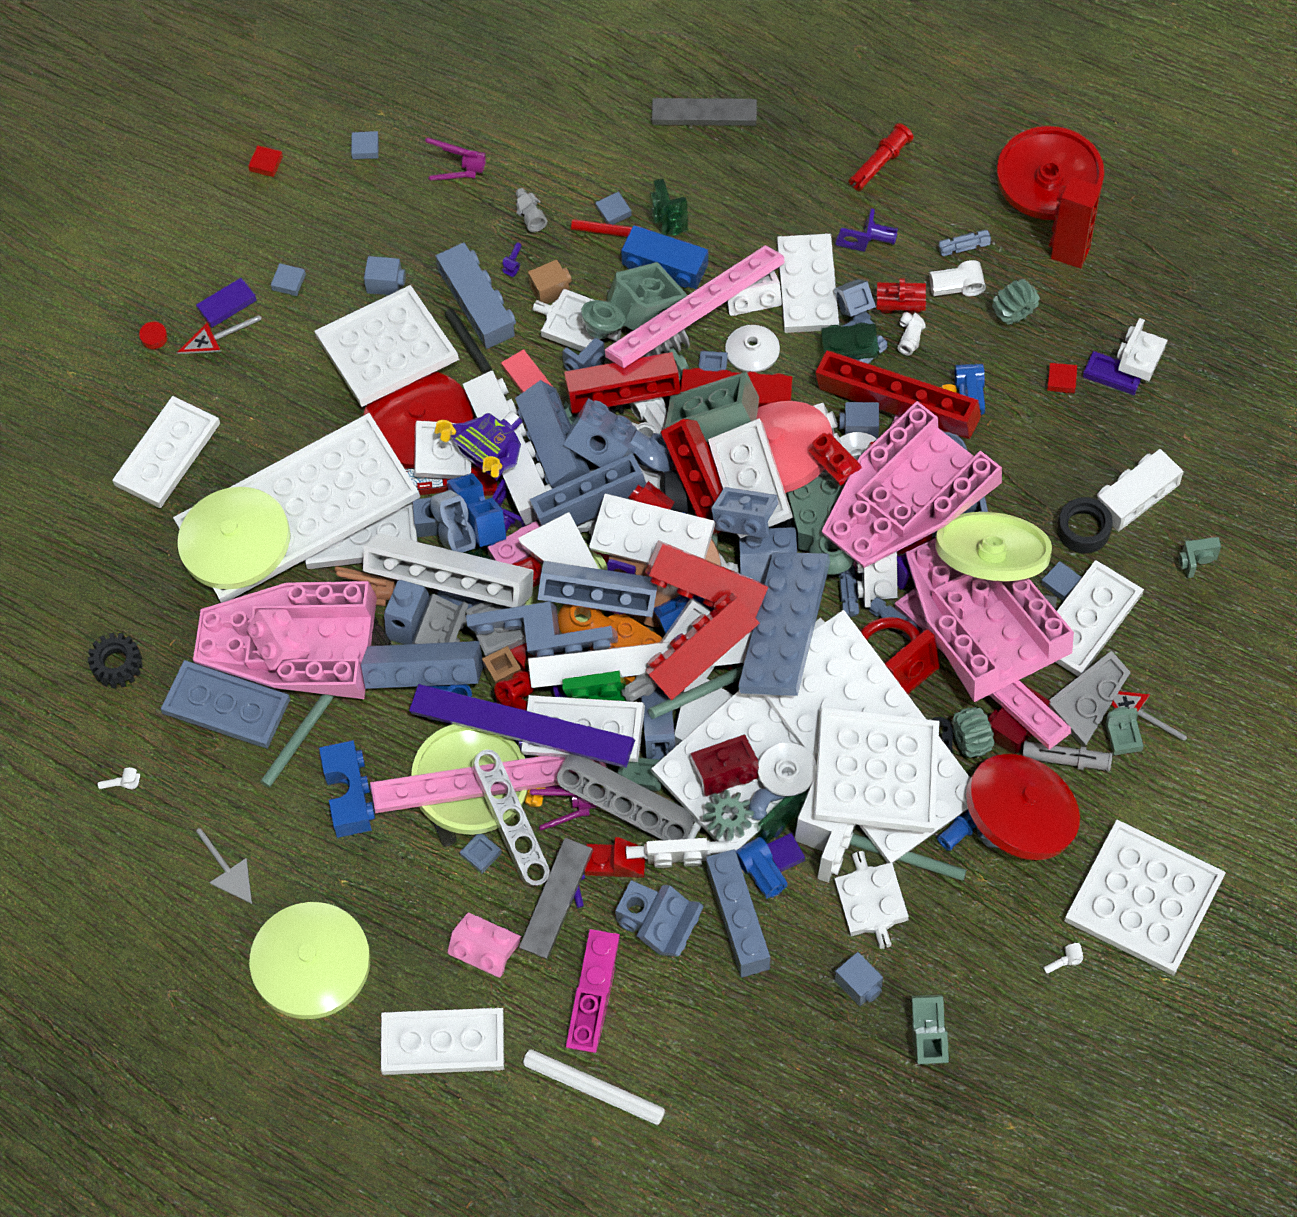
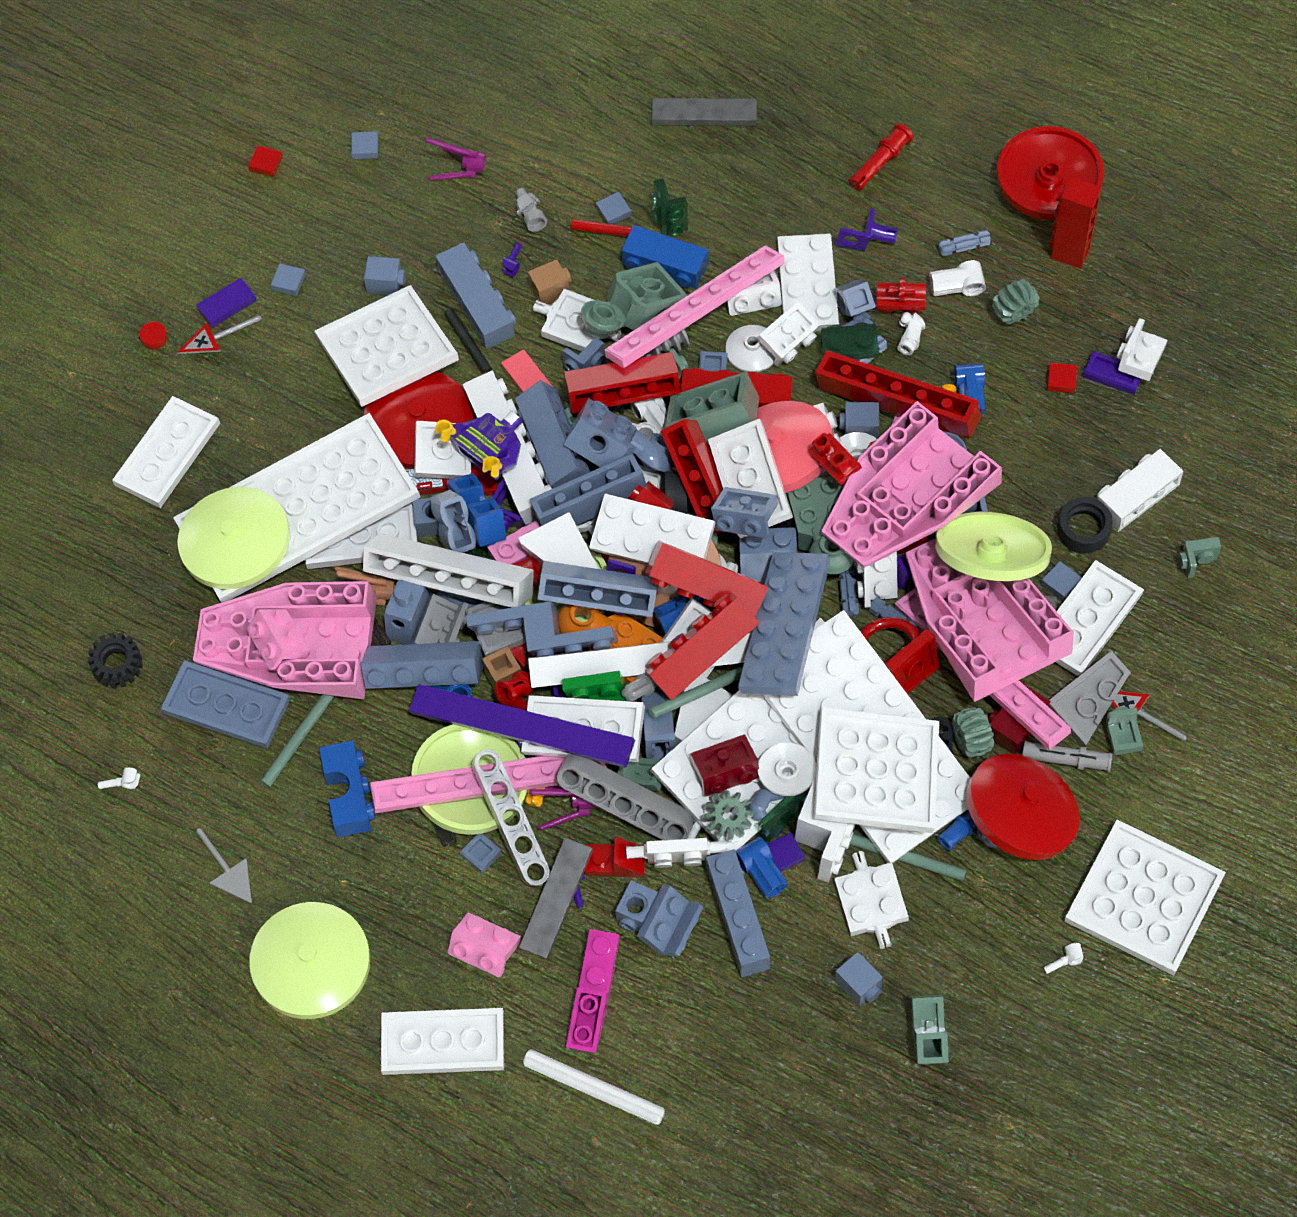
(789, 333): none -> white bracket

